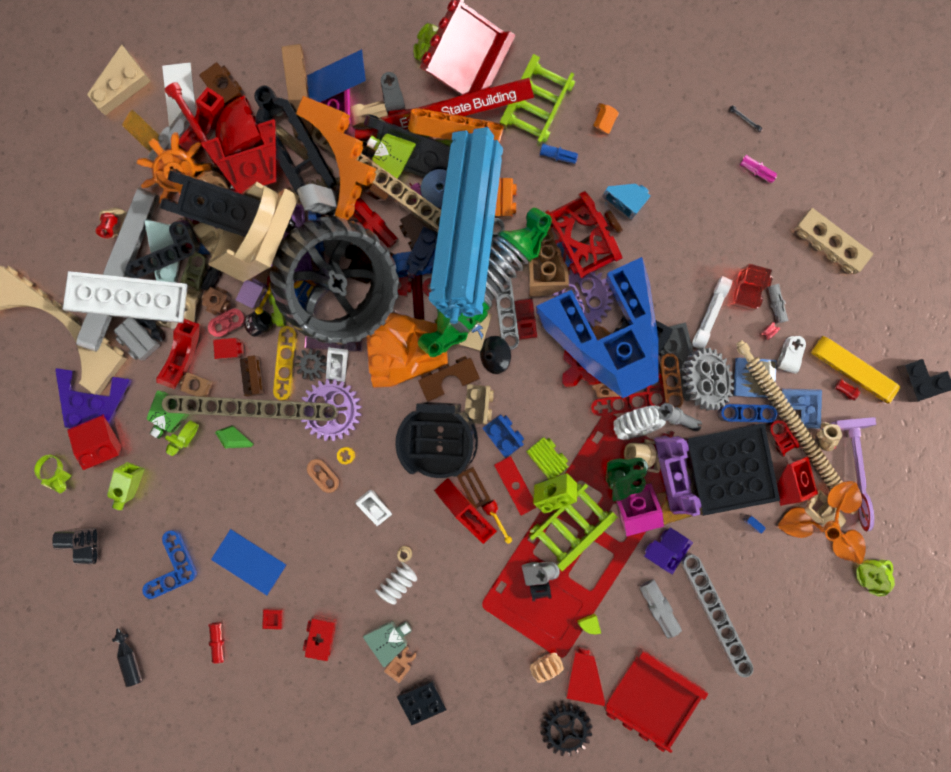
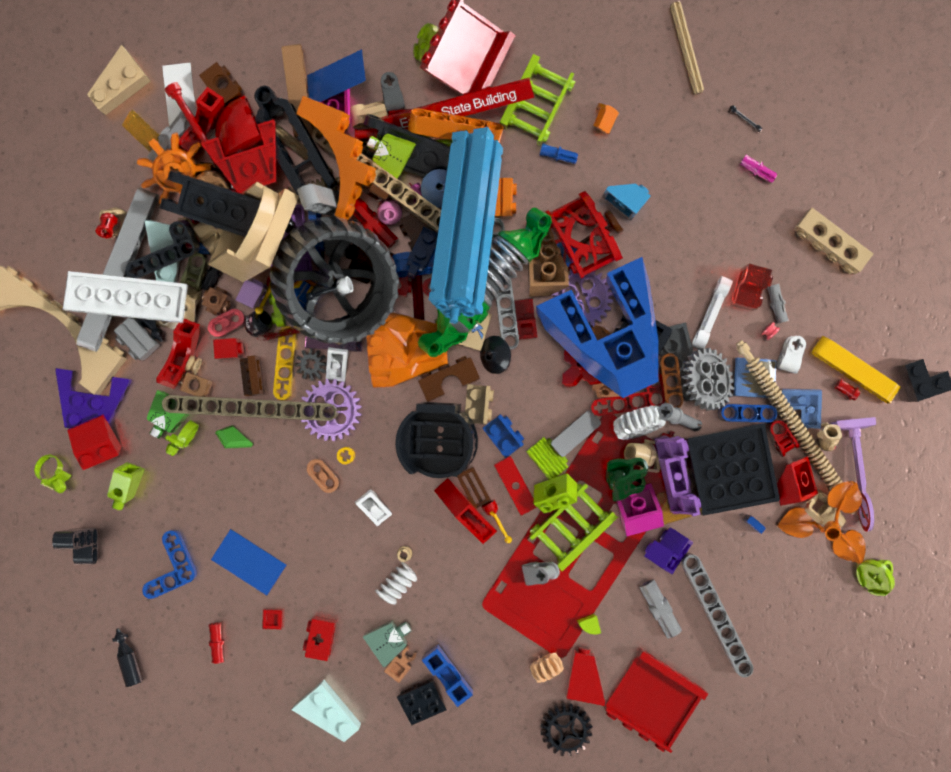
(193, 364): none -> tan bush
(288, 331): none -> red piece
(328, 712): none -> light aqua wedge
(343, 286): none -> hinge
(389, 211): none -> bright pink head
(447, 673): none -> blue arch
(537, 595): black bush -> none
(575, 433): none -> light grey piece
(687, 48): none -> tan axle

